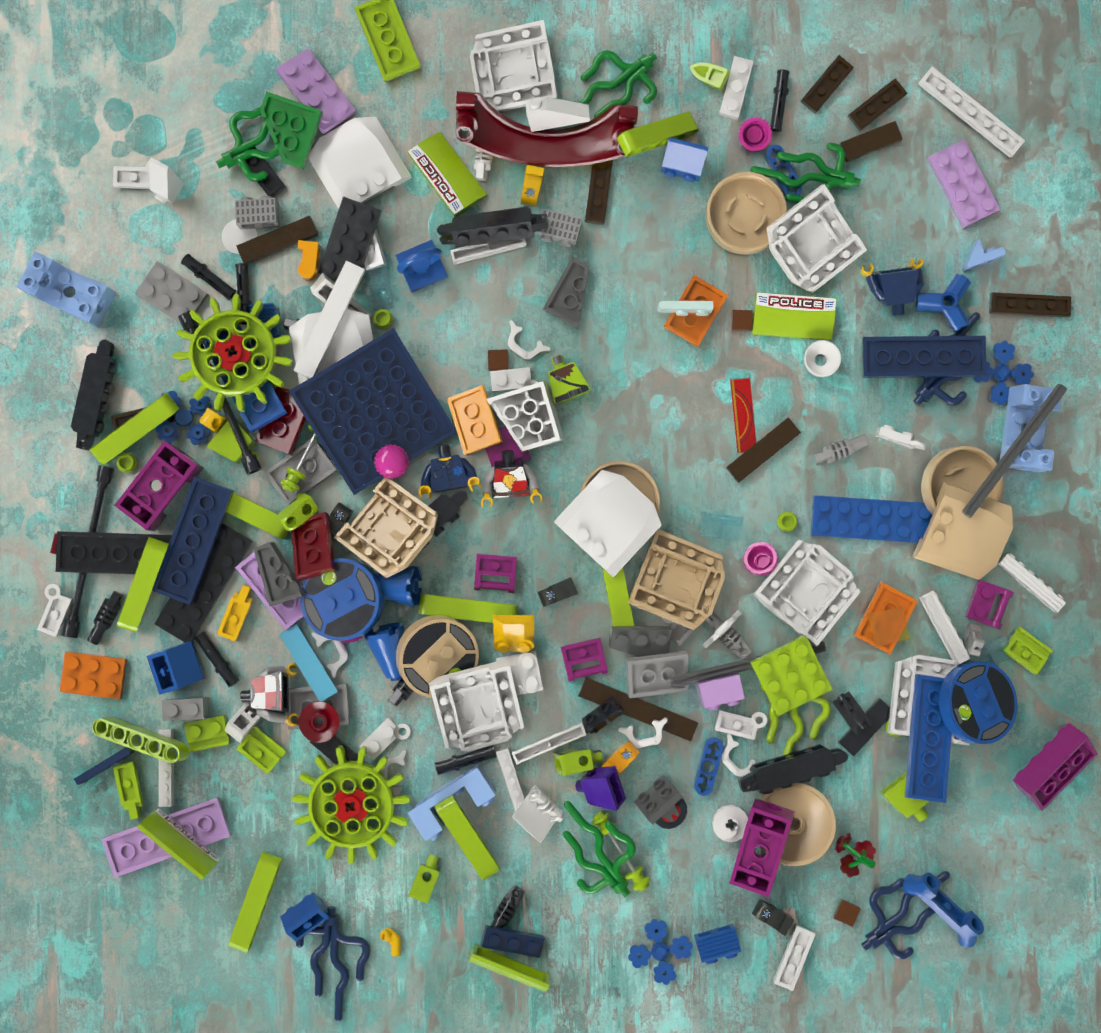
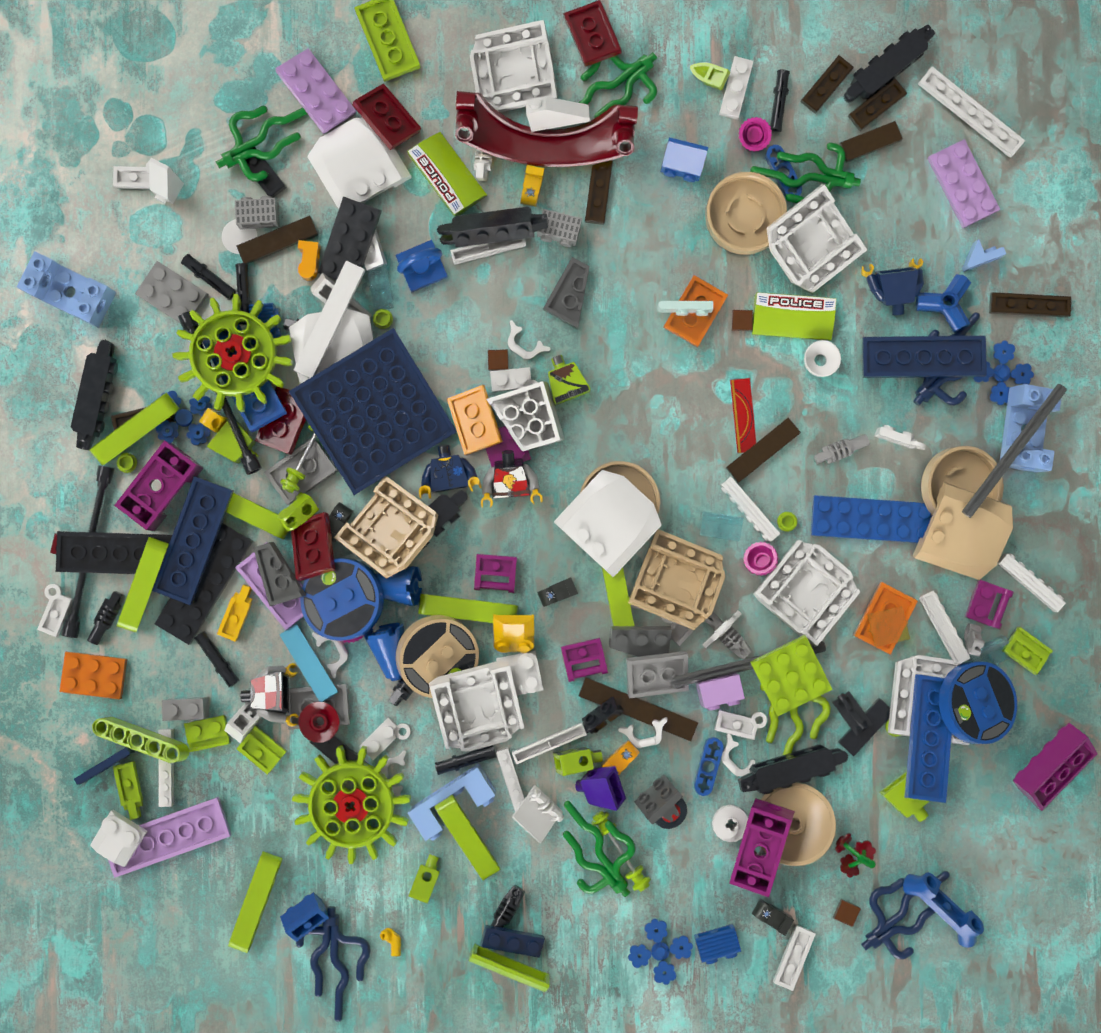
(118, 838): none -> white slope
(175, 667): blue slope -> none
(179, 843): lime slope -> none
(291, 127): green plate -> none
(386, 116): none -> dark red plate
(391, 461): dark pink hat -> none
(592, 33): none -> dark red tile
(657, 133): lime beam -> none
(752, 512): none -> white piece
(890, 64): none -> black hinge

